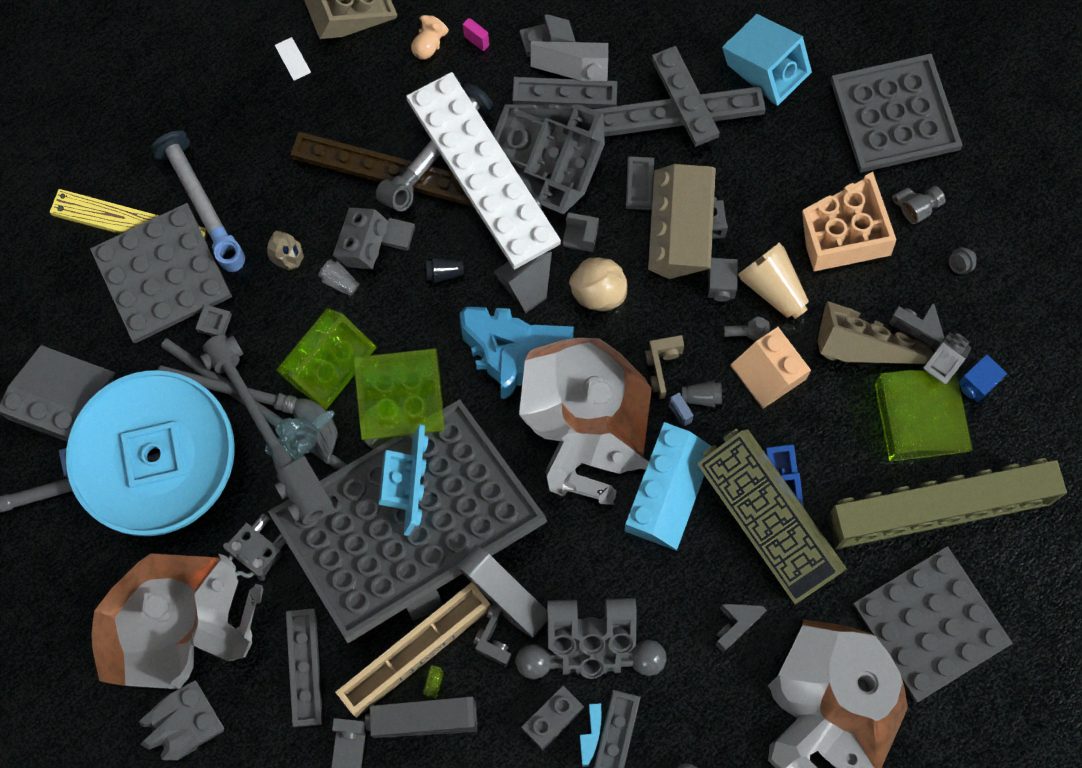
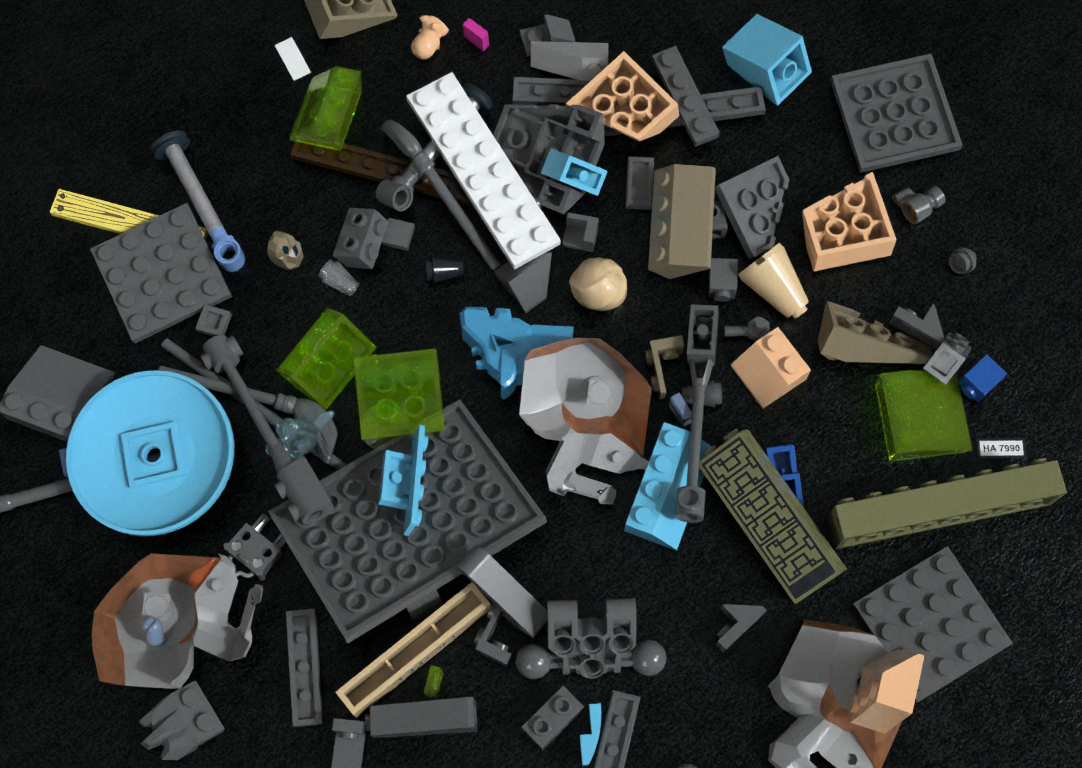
(155, 631): none -> sand blue arm
(328, 108): none -> clear neon green slope
(410, 146): none -> dark grey piece
(574, 171): none -> medium azure slope
(628, 99): none -> light nougat wedge
(701, 358): none -> dark grey bar
(755, 204): none -> dark grey plate
(887, 691): none -> light nougat wedge
(1001, 448): none -> sticker

